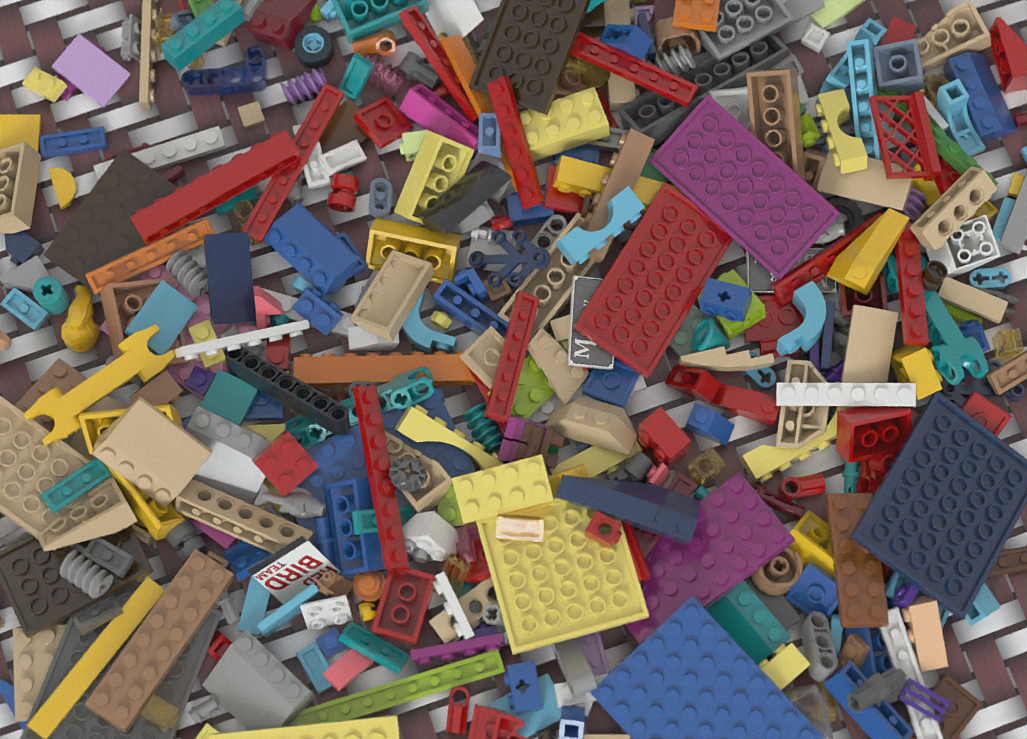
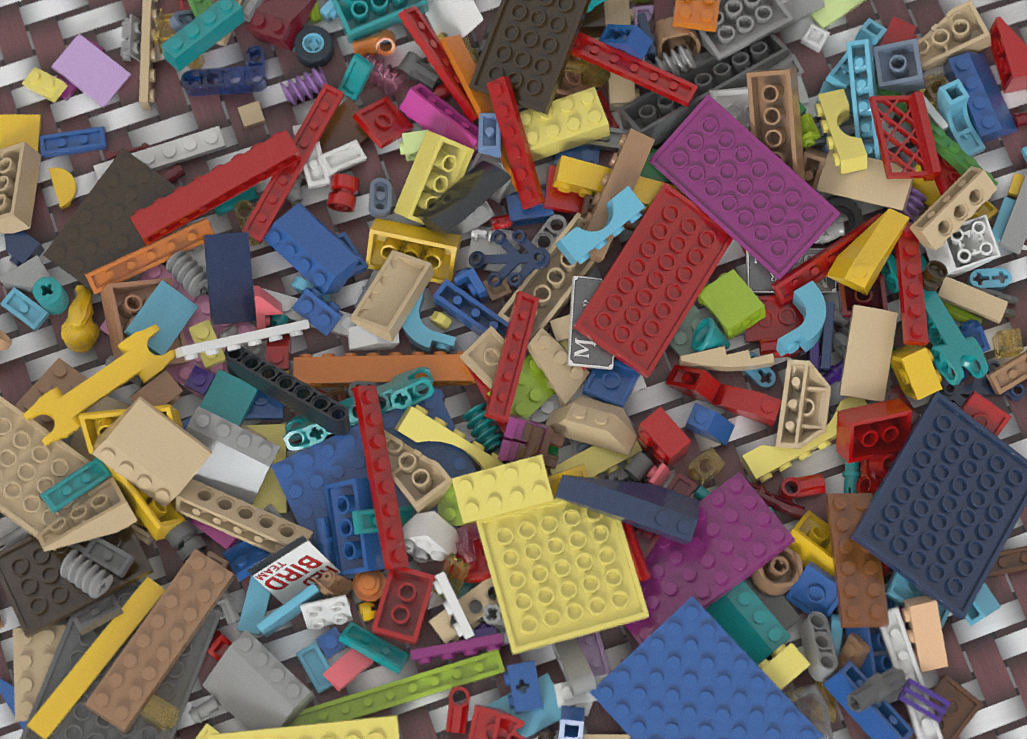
(285, 463): red brick -> none
(297, 503): light grey animal -> none
(399, 478): dark grey gear -> none
(519, 527): clear yellow plate -> none
(600, 520): red brick -> none
(725, 300): blue brick -> none
(845, 394): white plate -> none
(904, 594): dark purple plate -> none

